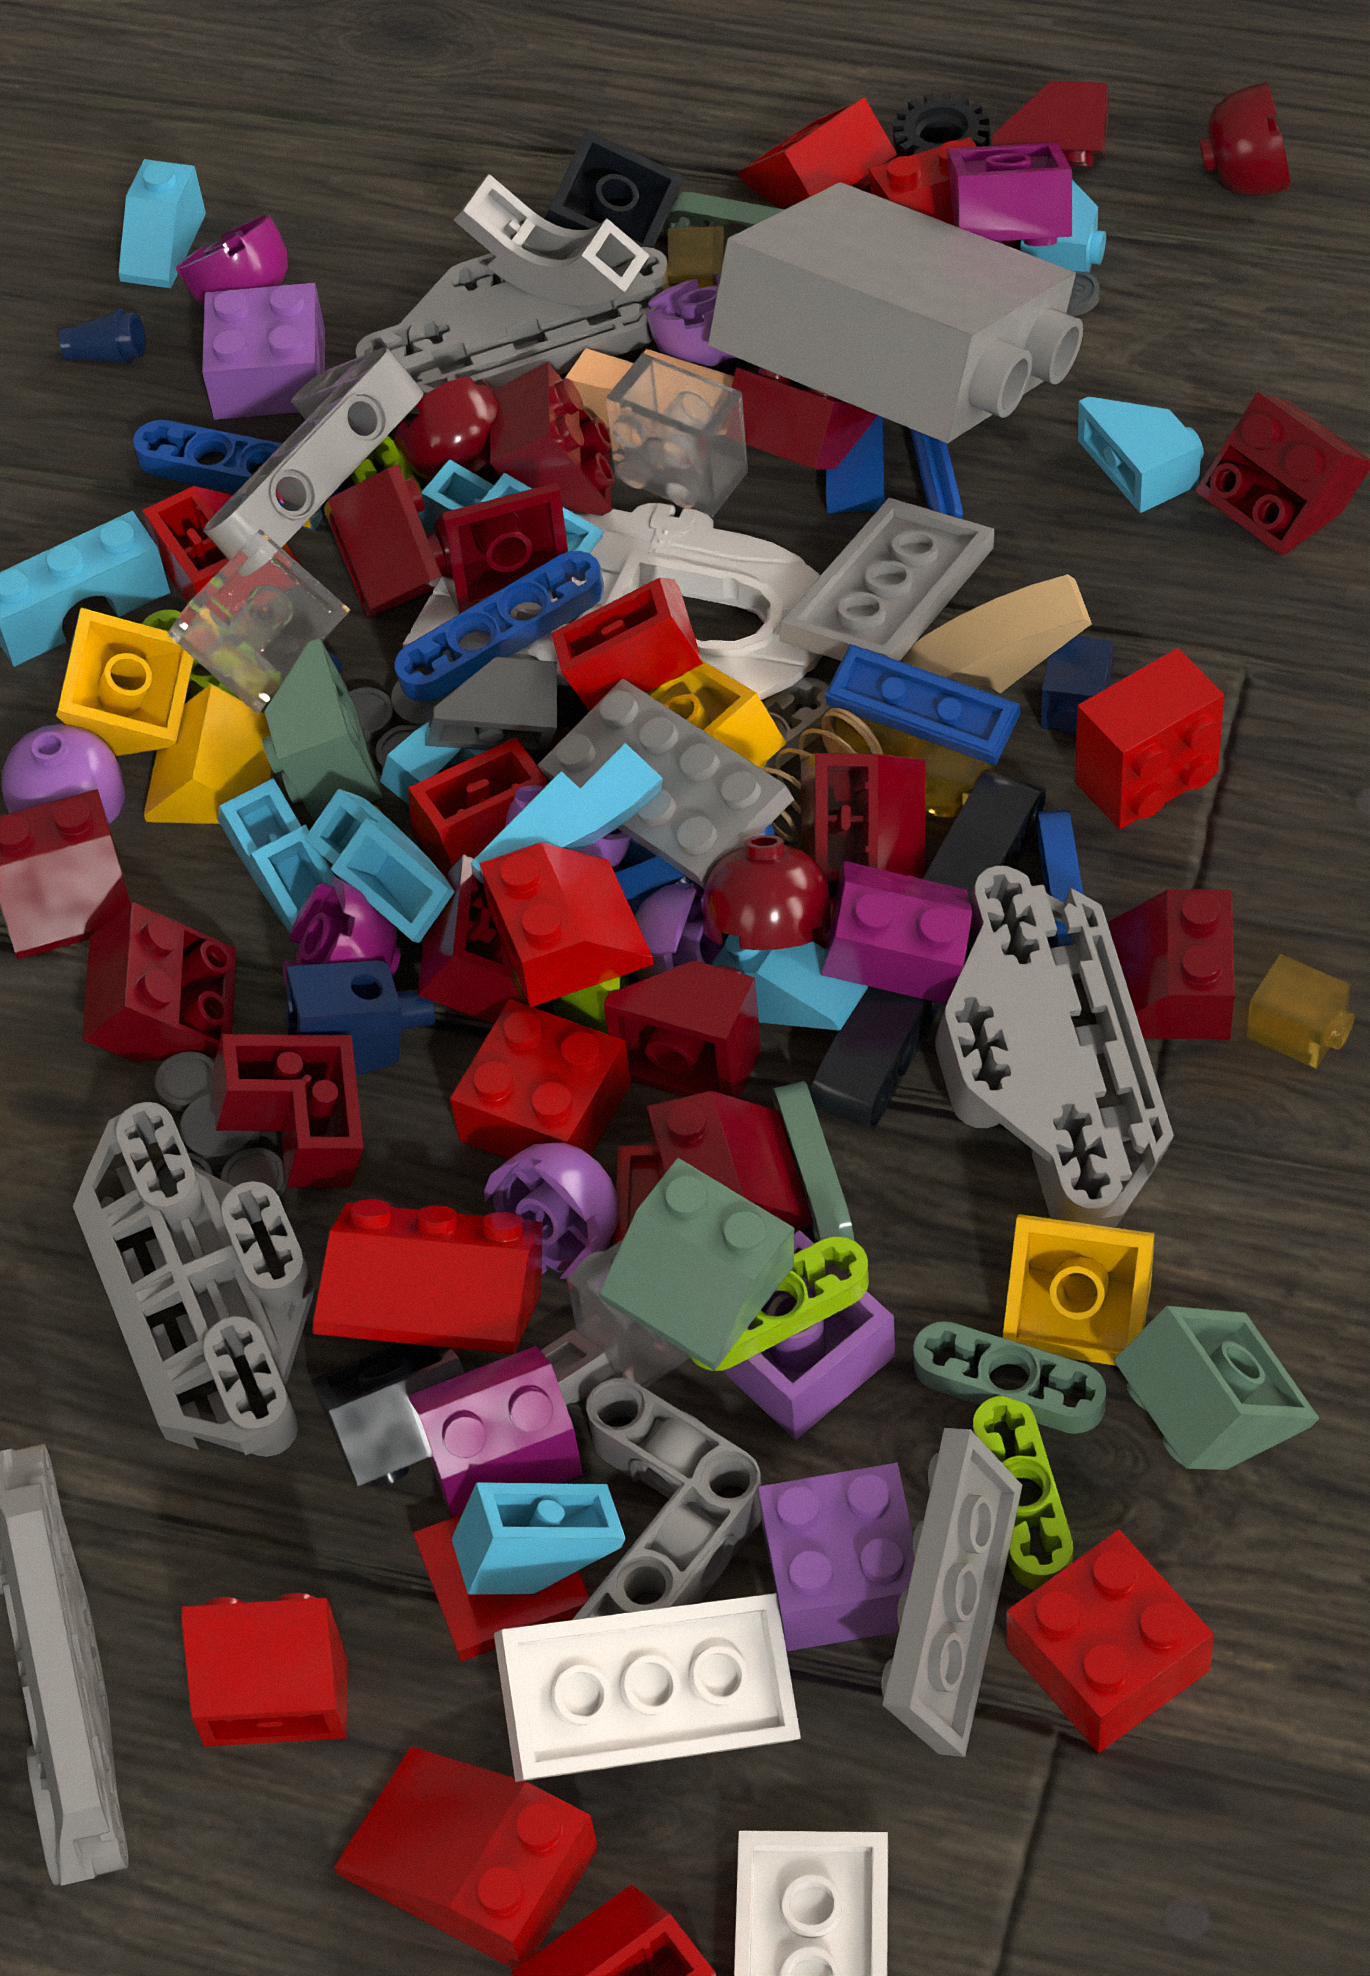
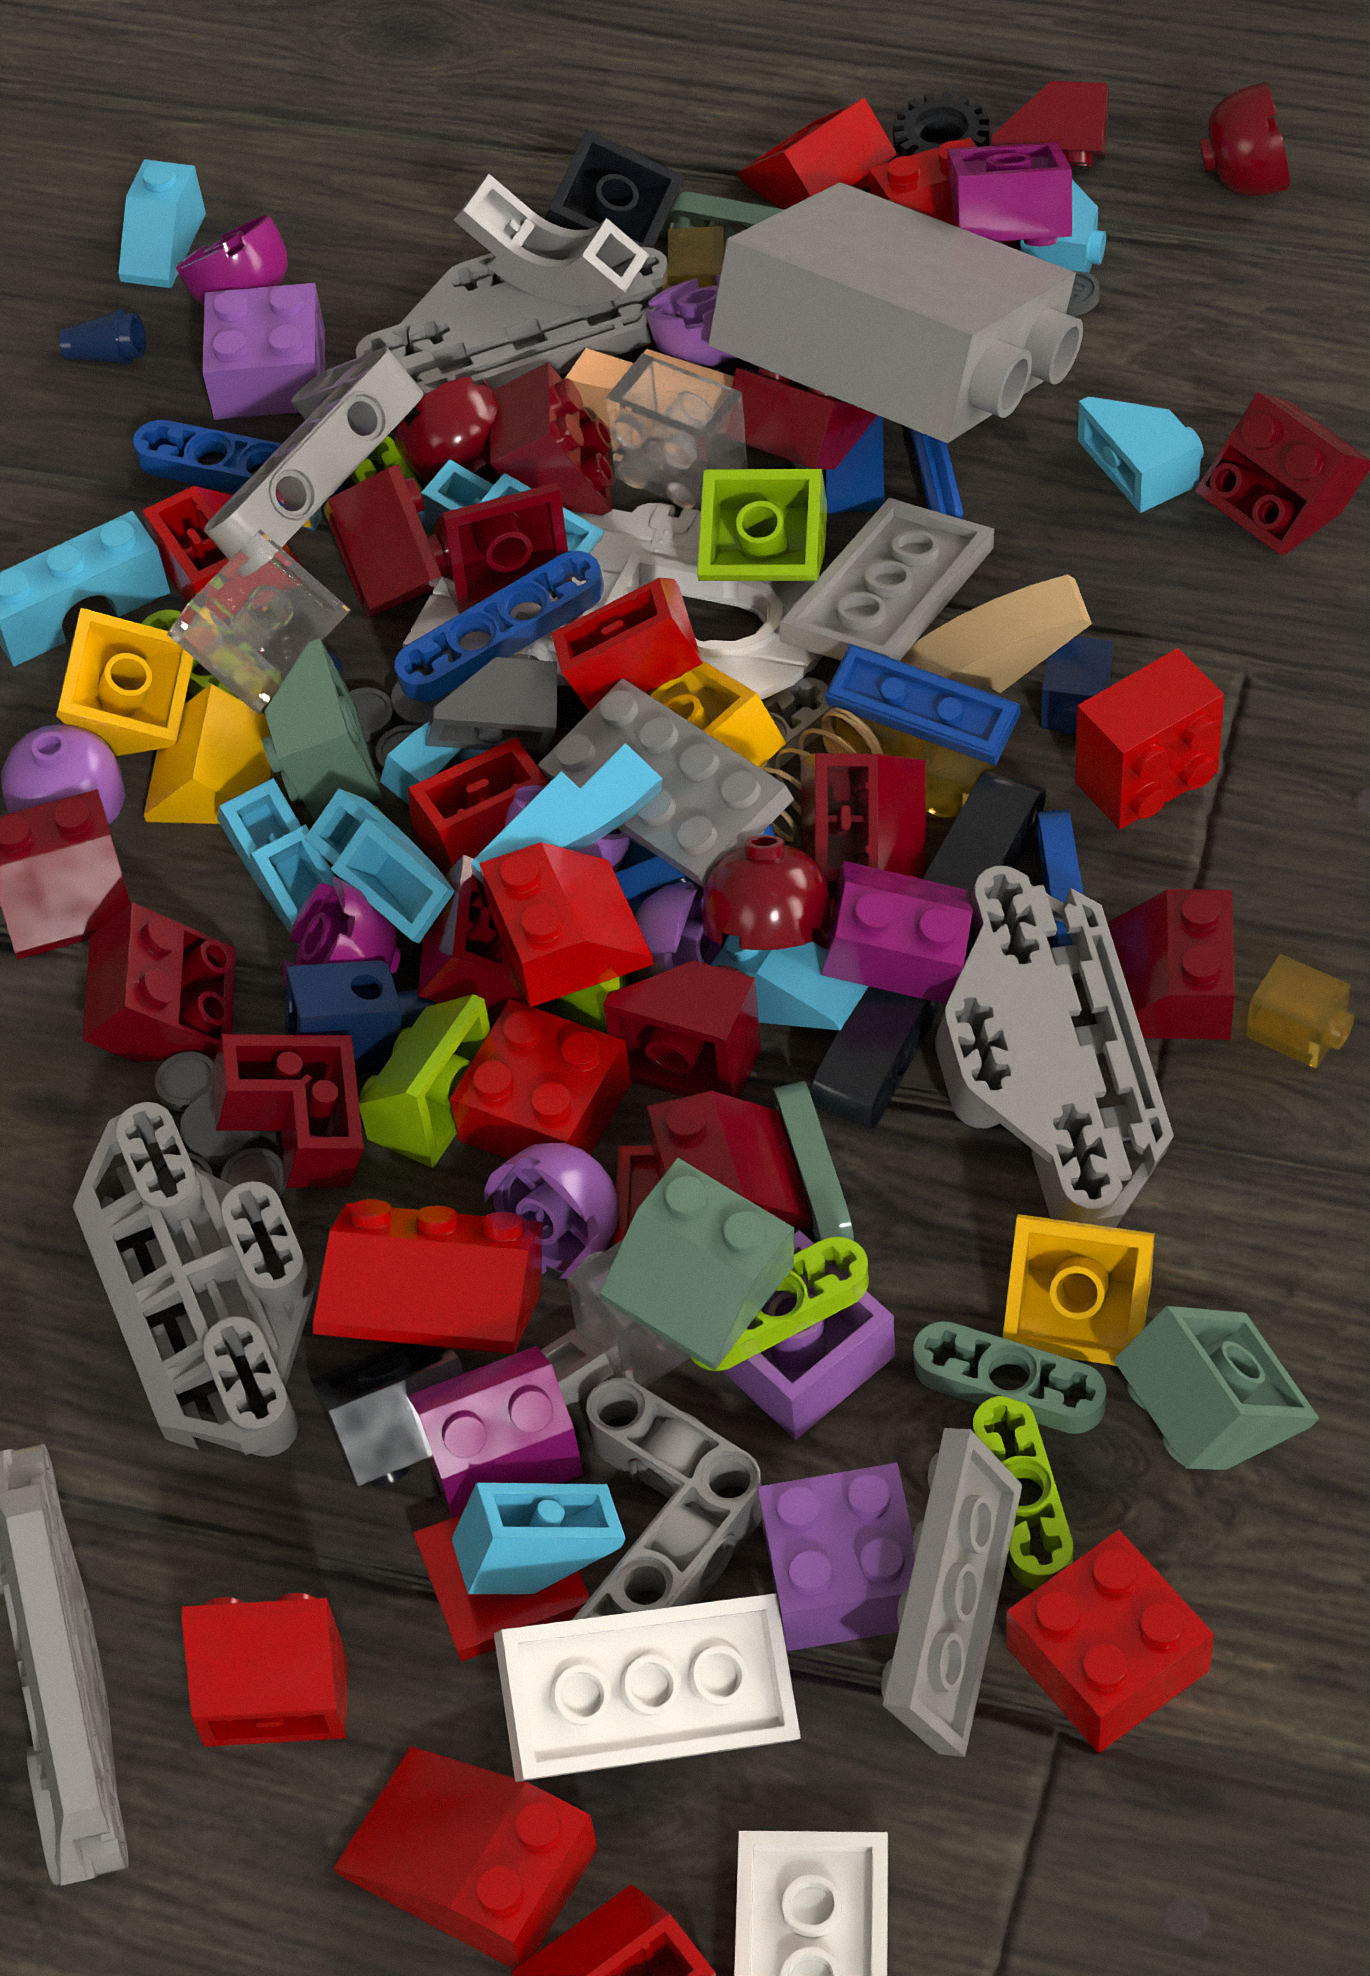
(410, 1098): none -> lime slope
(762, 525): none -> lime slope

